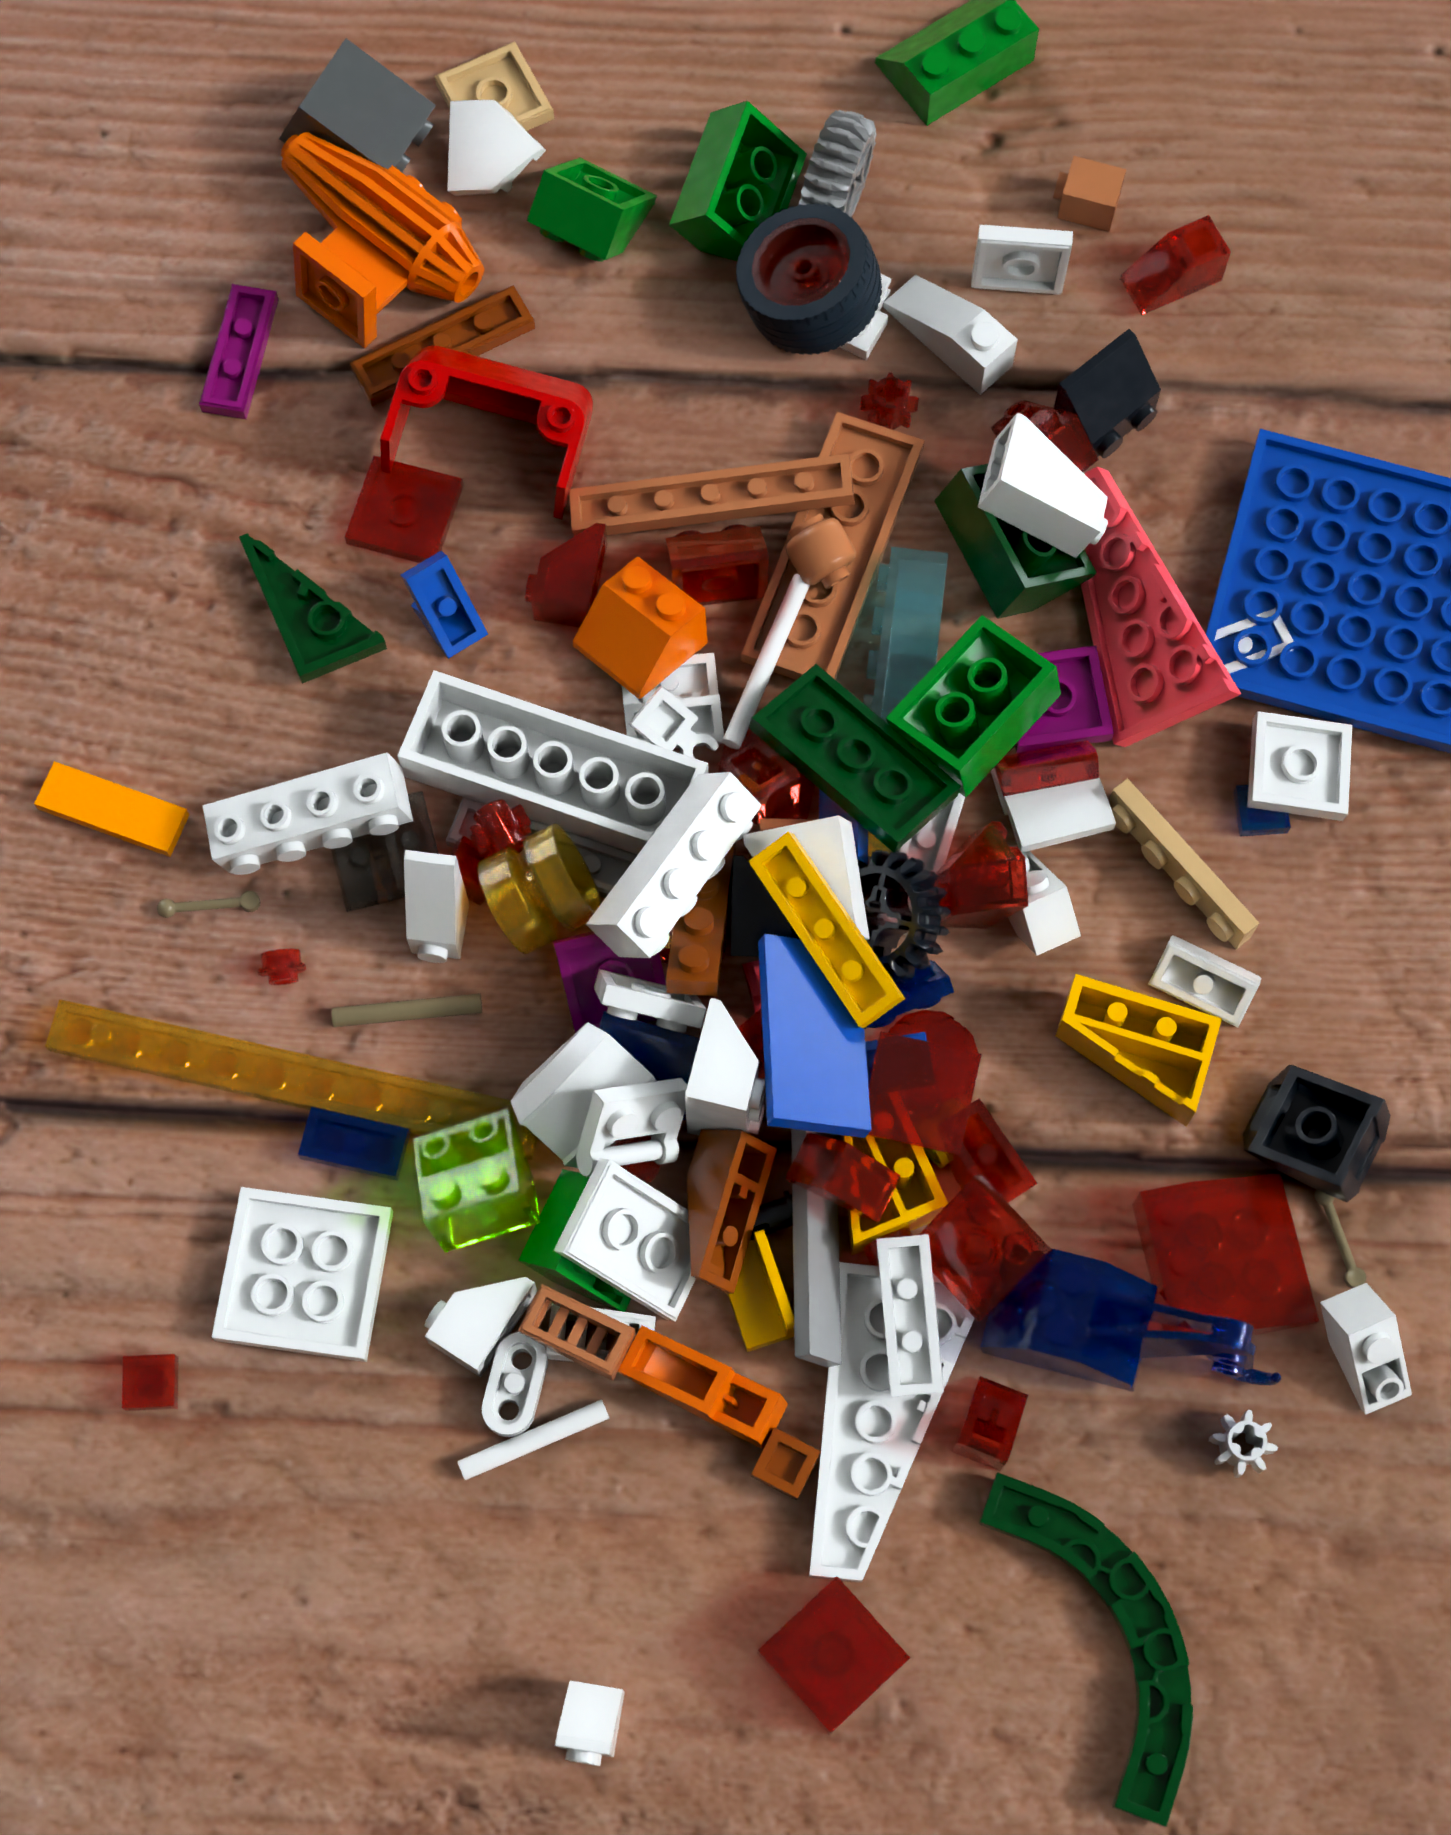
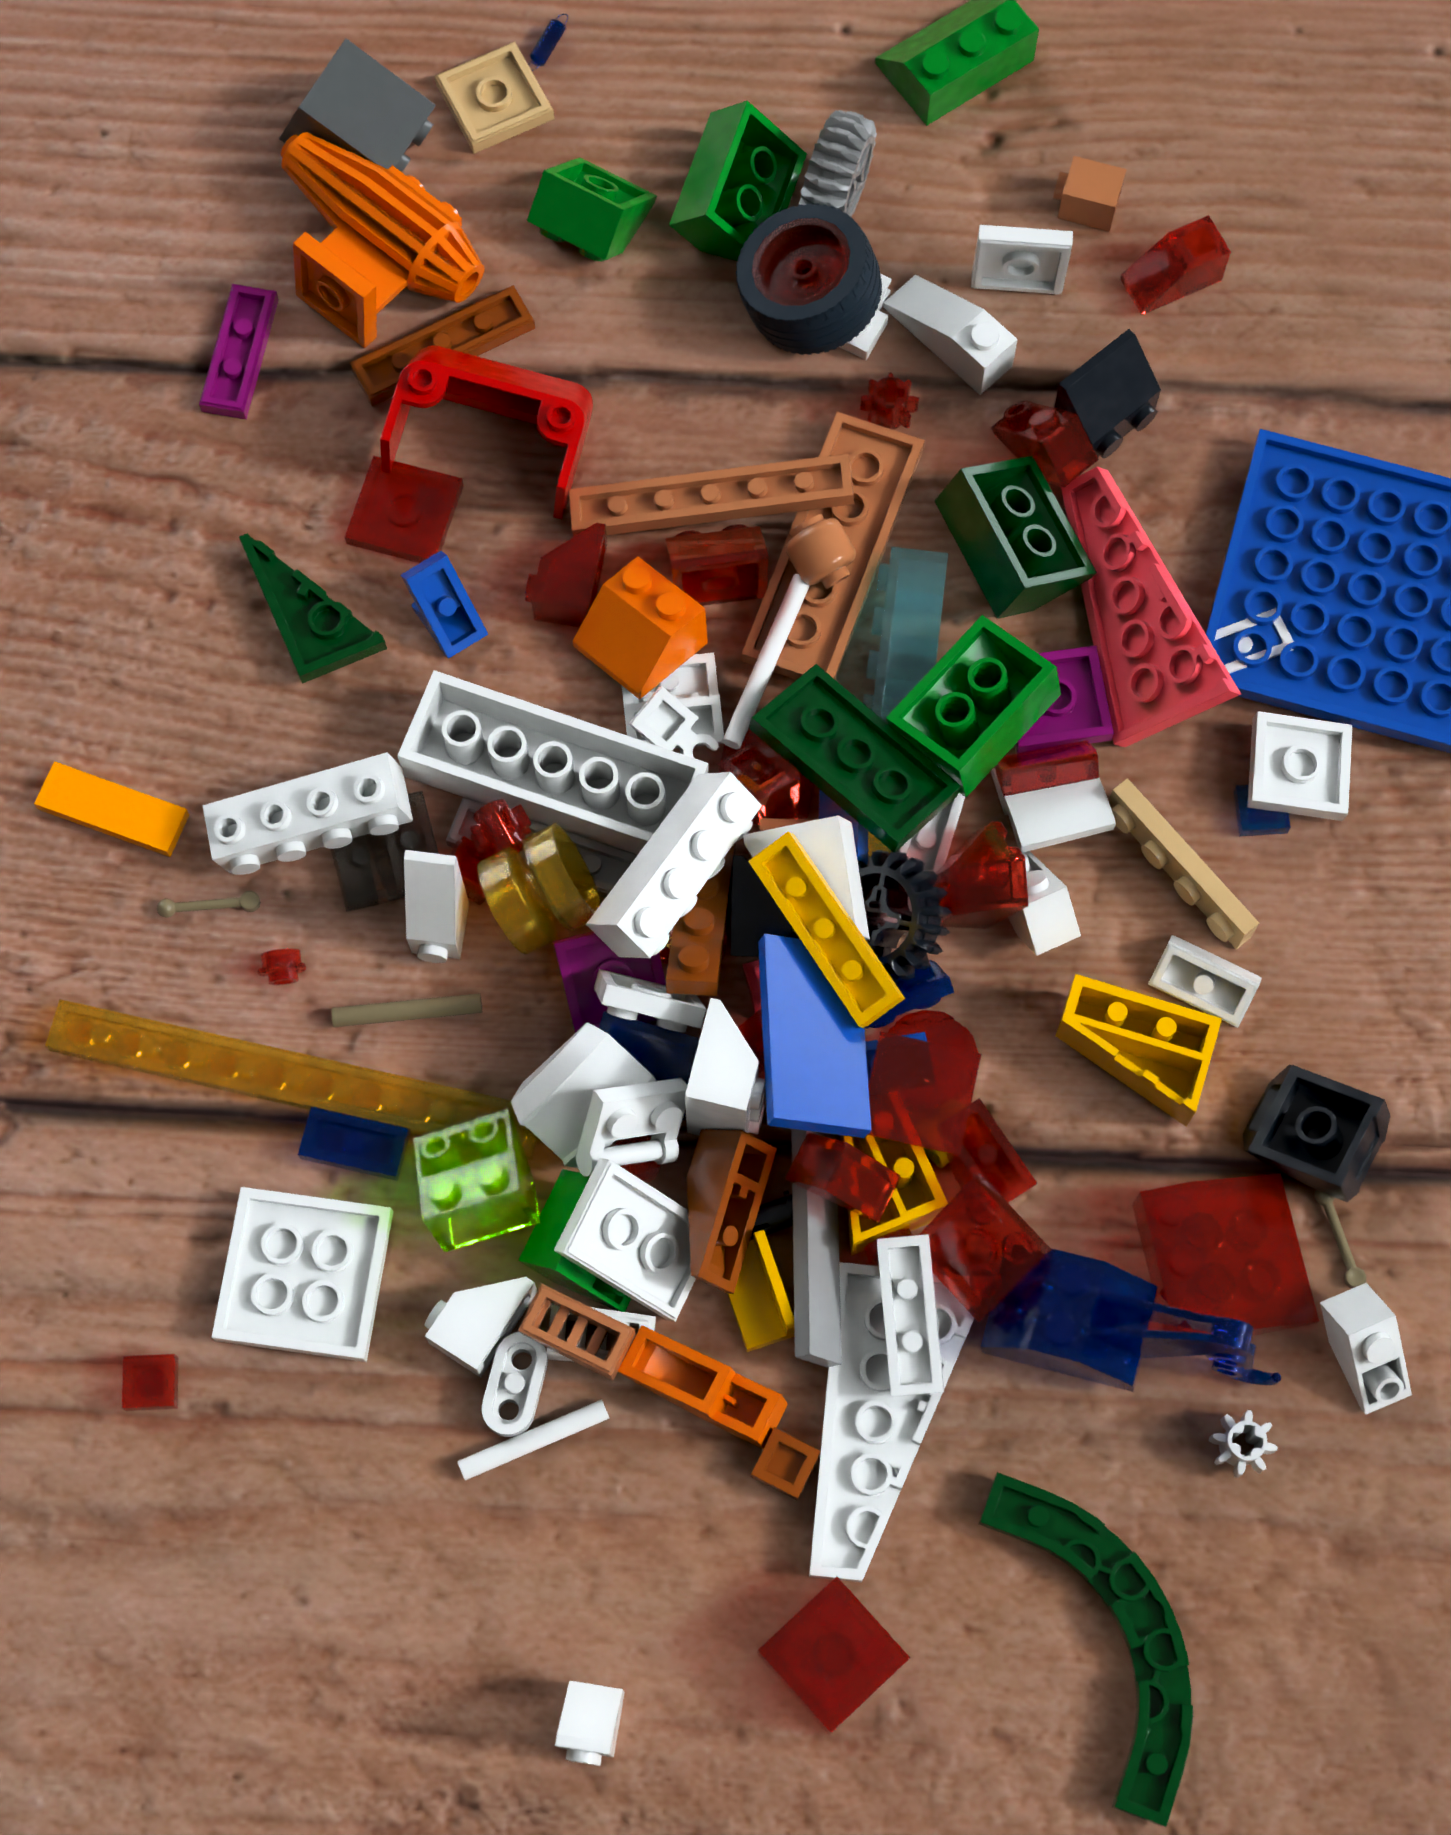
(486, 148): white slope -> none
(547, 42): none -> clear blue piece
(990, 1424): clear red slope -> none
(1042, 490): white slope -> none

